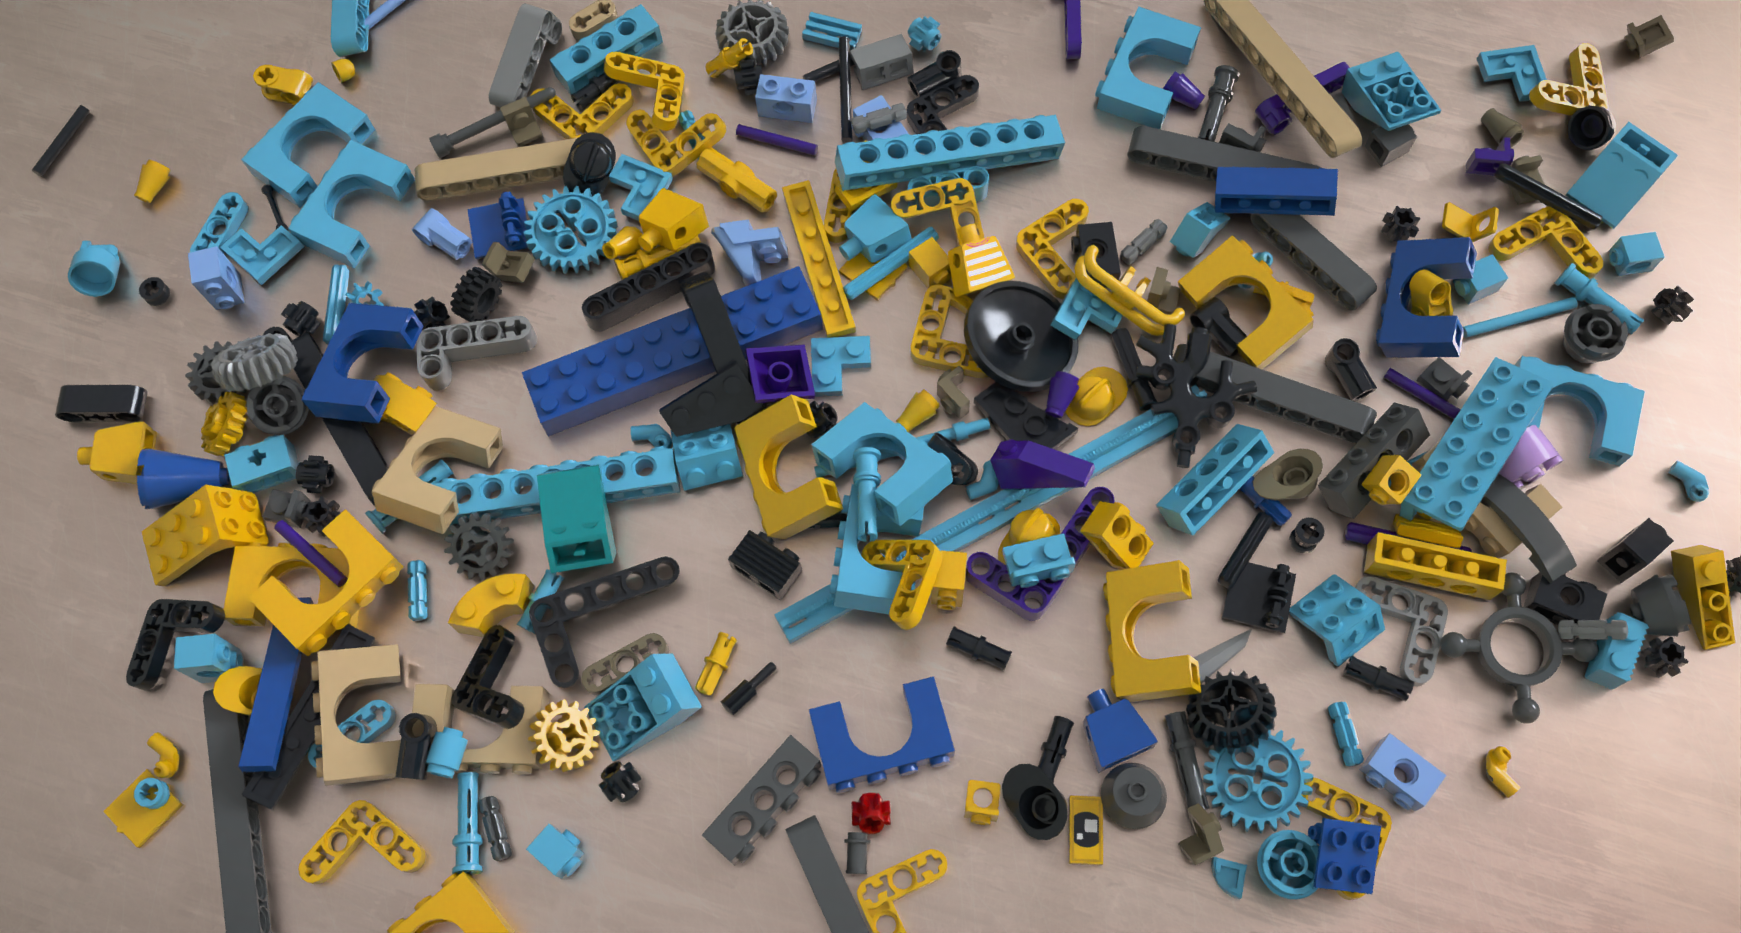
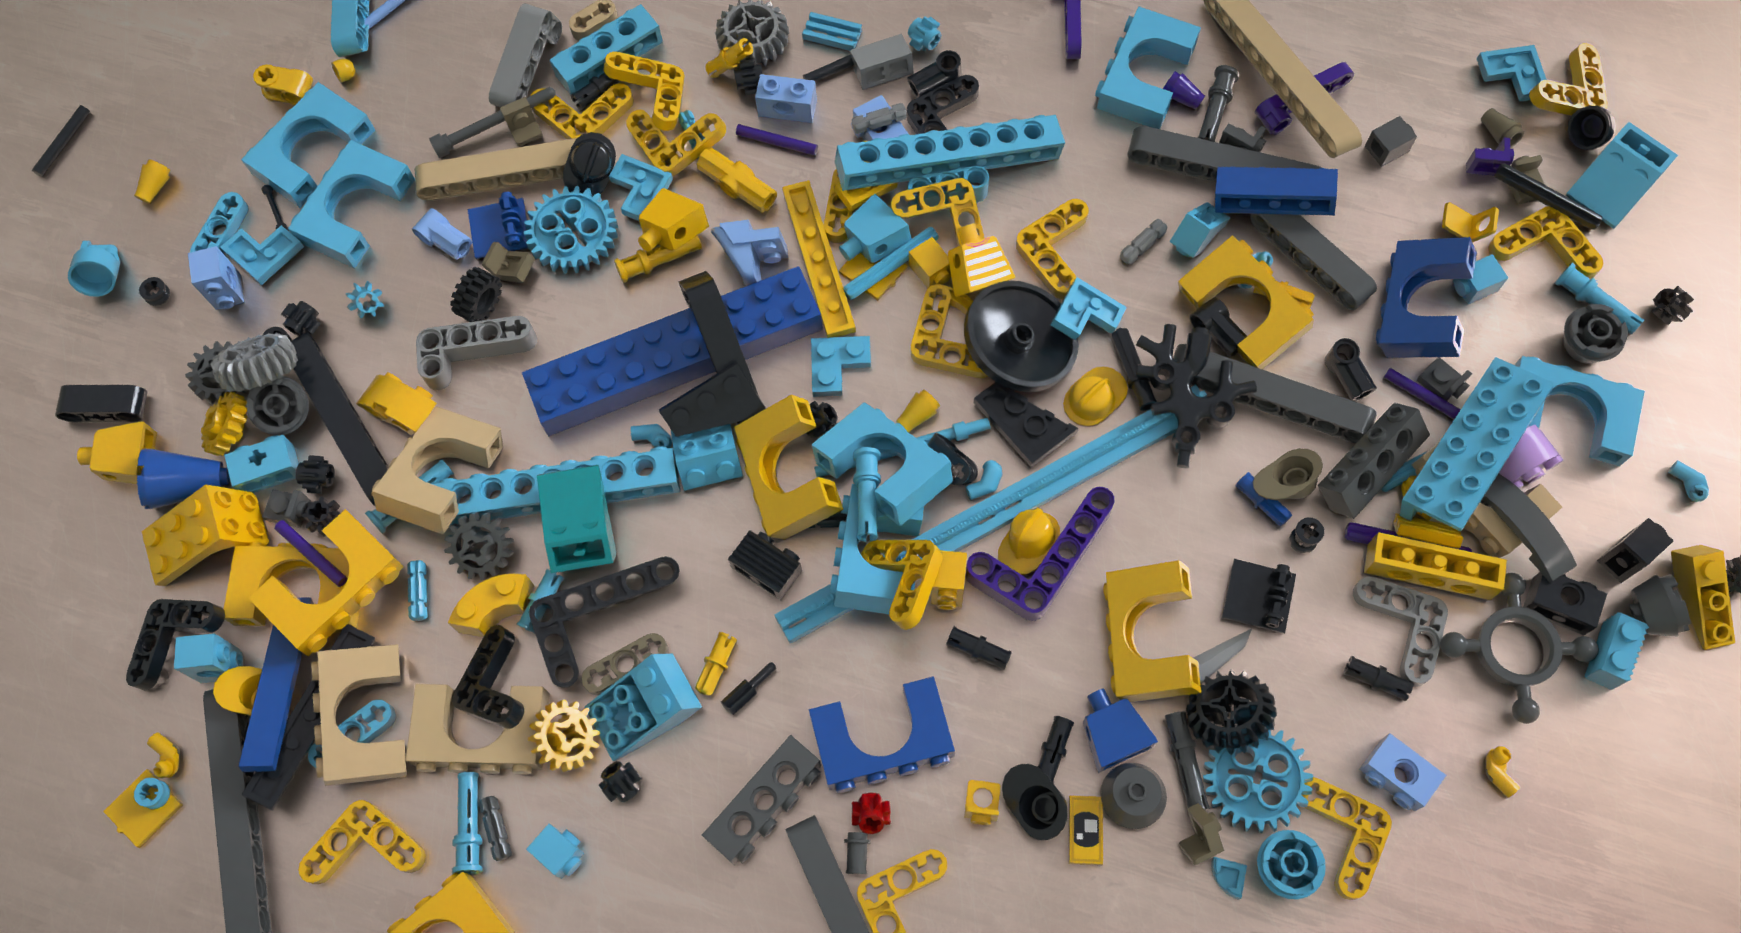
(336, 300): medium azure axle -> none
(359, 331): blue arch -> none
(413, 749): black piece -> none
(431, 313): black gear -> none
(446, 753): medium azure brick -> none
(623, 243): yellow cone -> none
(641, 298): black beam -> none
(779, 373): dark purple slope -> none
(845, 89): black bar -> none
(951, 397): dark tan bracket -> none
(1037, 466): dark purple slope -> none
(1038, 560): medium azure bracket -> none
(1061, 393): dark purple cone -> none
(1103, 237): black brick -> none
(1117, 535): yellow brick -> none
(1122, 297): yellow piece -> none
(1162, 293): dark tan bracket -> none
(1215, 479): medium azure brick -> none
(1245, 550): black axle -> none
(1340, 617): medium azure bracket -> none
(1345, 734): medium azure axle -> none
(1345, 855): blue hinge -> none
(1388, 92): medium azure slope -> none
(1400, 224): black gear -> none
(1402, 478): yellow brick -> none
(1430, 295): yellow piece -> none
(1520, 317): medium azure bar -> none
(1593, 629): light grey axle -> none
(1636, 253): medium azure brick -> none
(1648, 36): dark tan bracket -> none
(1664, 657): black gear -> none

